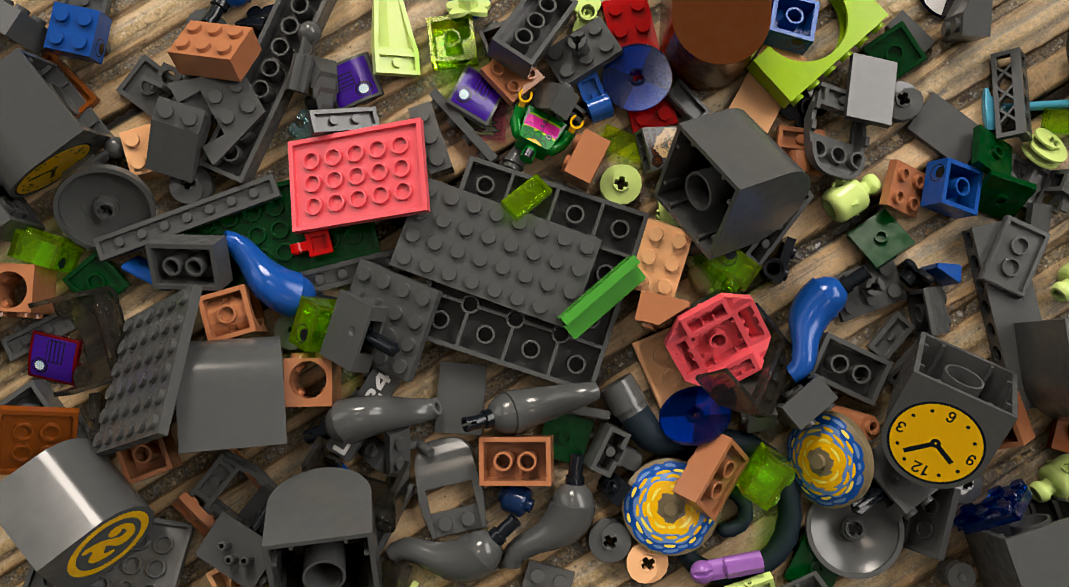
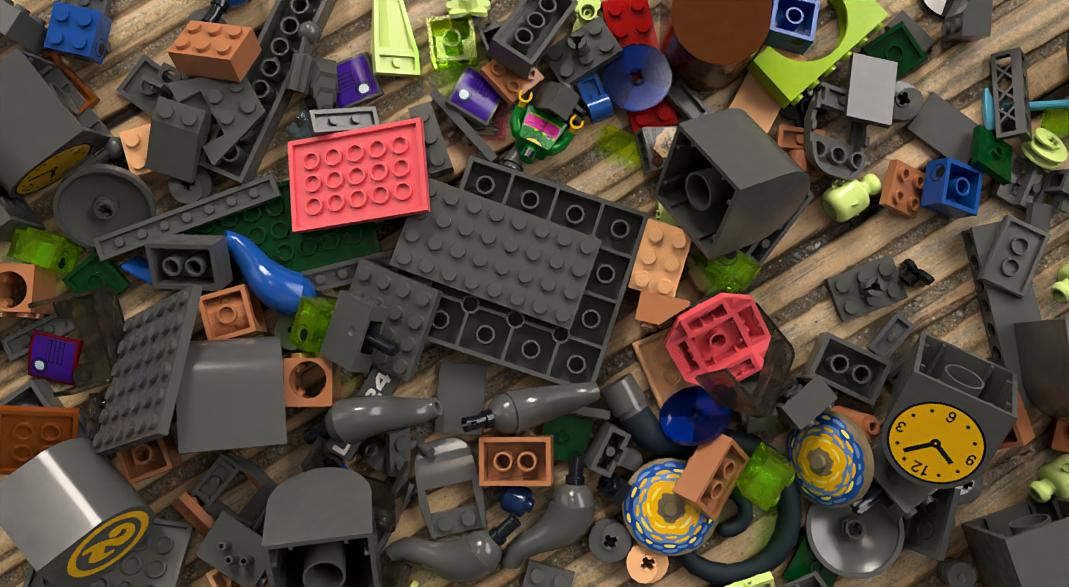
(255, 18): black animal -> none
(316, 243): red plate -> none
(526, 197): clear neon green tile -> none
(586, 159): nougat brick -> none
(601, 297): bright green panel -> none
(630, 179): yellowish green piece -> none
(727, 567): medium lavender piece -> none
(784, 254): black plate -> none
(812, 312): blue animal -> none
(880, 239): dark green plate -> none
(928, 311): dark grey slope -> none
(944, 273): blue slope -> none
(999, 508): clear blue plate -> none
(1004, 194): dark green plate -> none

